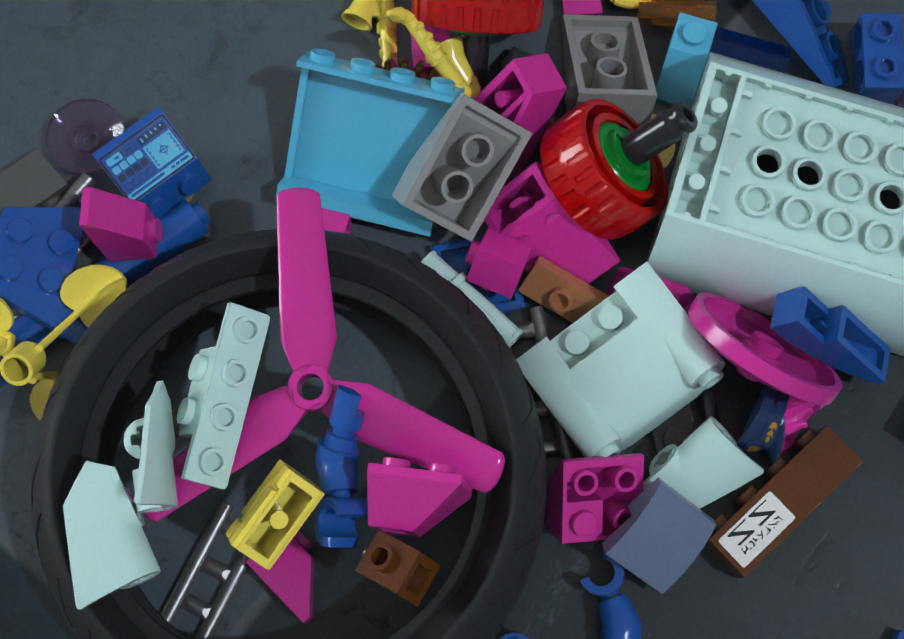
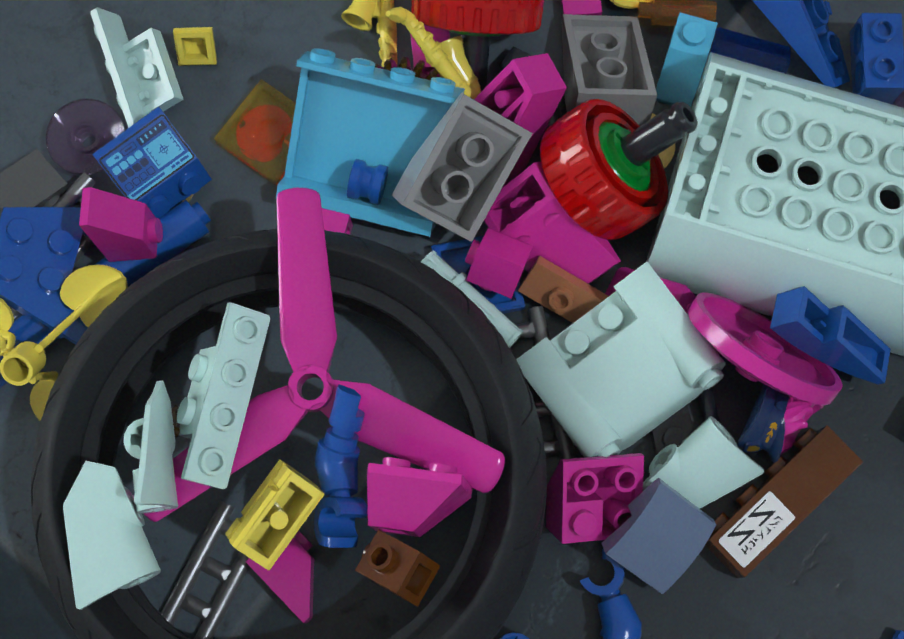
(137, 67): none -> light aqua bracket
(195, 46): none -> light yellow slope
(260, 131): none -> clear yellow tile
(367, 181): none -> blue wheel

